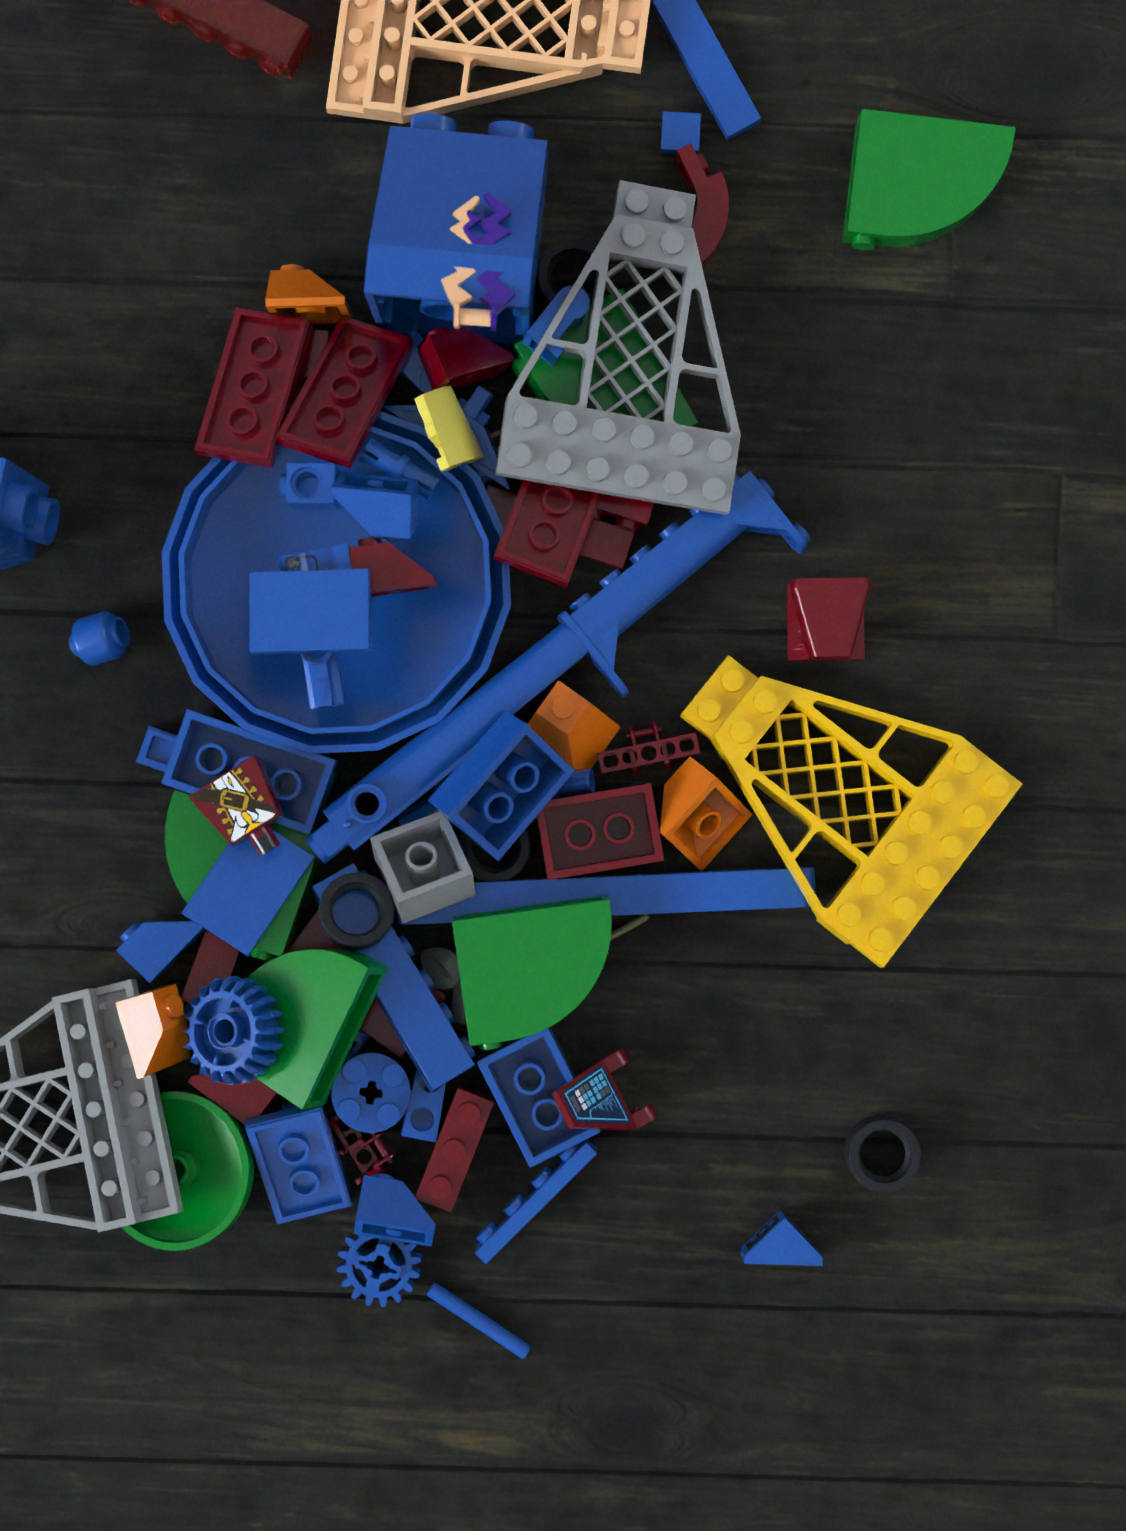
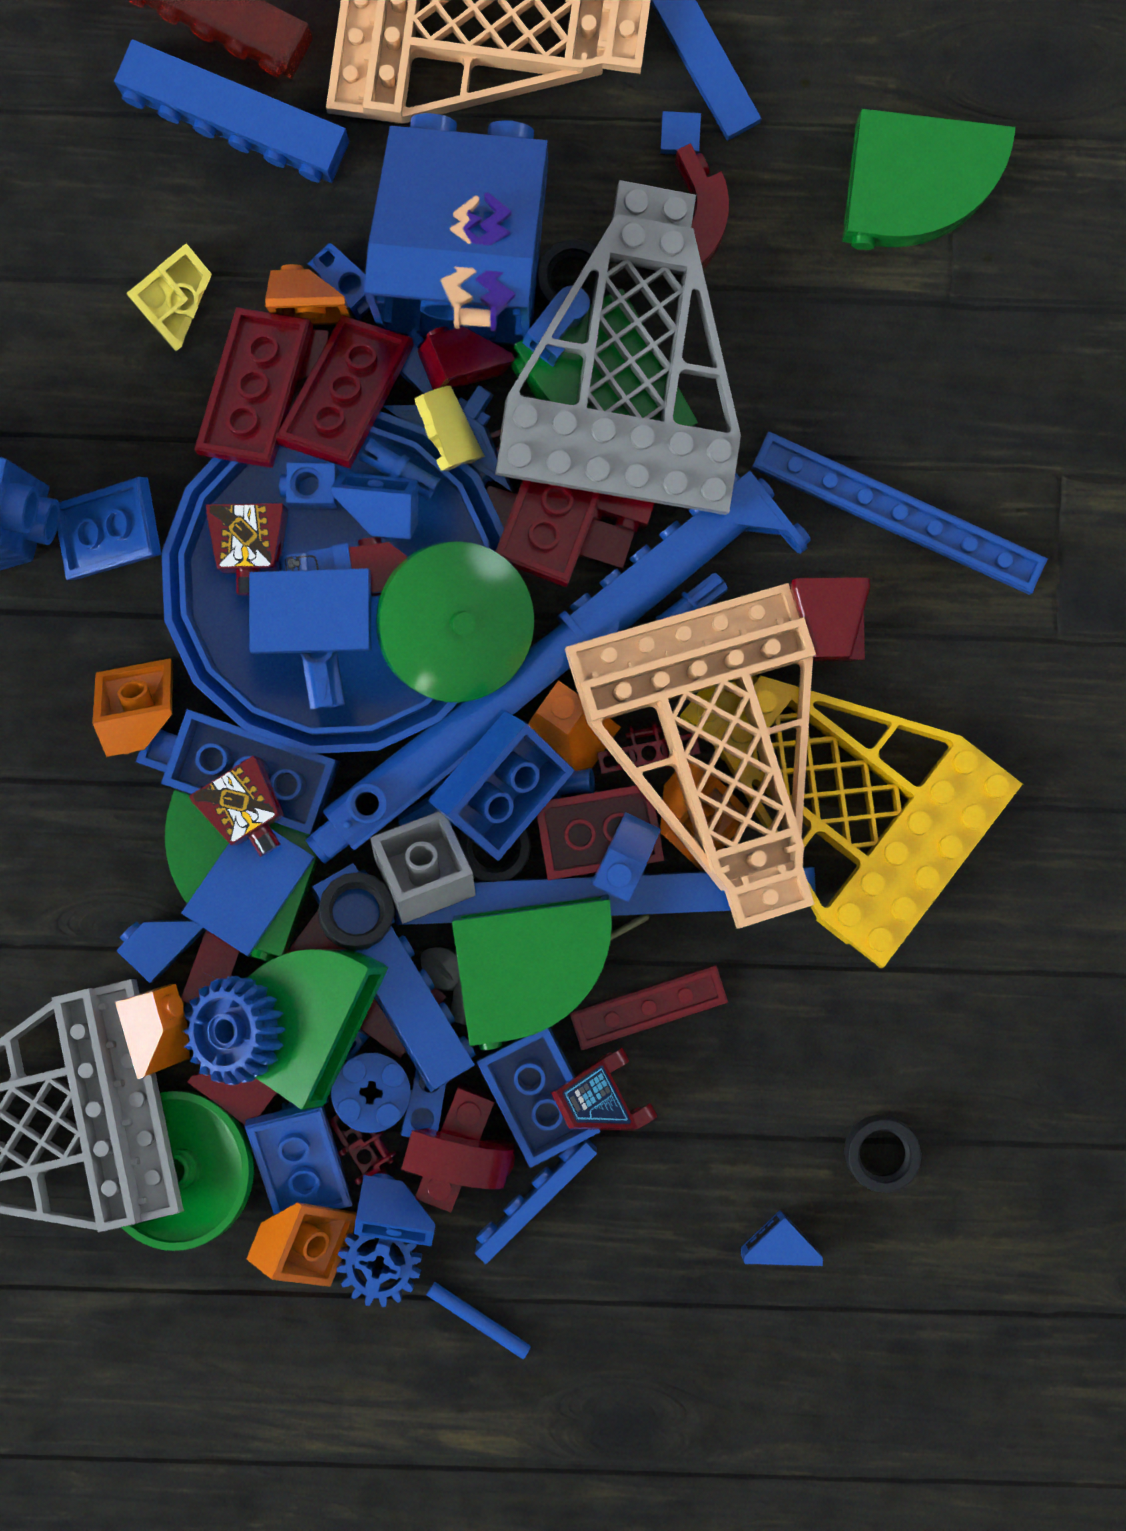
(99, 638): blue head -> none
(108, 529): none -> blue tile
(132, 705): none -> orange slope
(172, 294): none -> light yellow slope
(232, 112): none -> blue brick
(247, 538): none -> torso
(302, 1244): none -> orange slope
(343, 276): none -> blue leg
(455, 621): none -> green dish
(459, 1159): none -> dark red arch
(626, 857): none -> blue slope
(648, 1007): none -> dark red tile
(692, 655): none -> light nougat wing
(697, 598): none -> blue axle
(899, 513): none -> blue tile

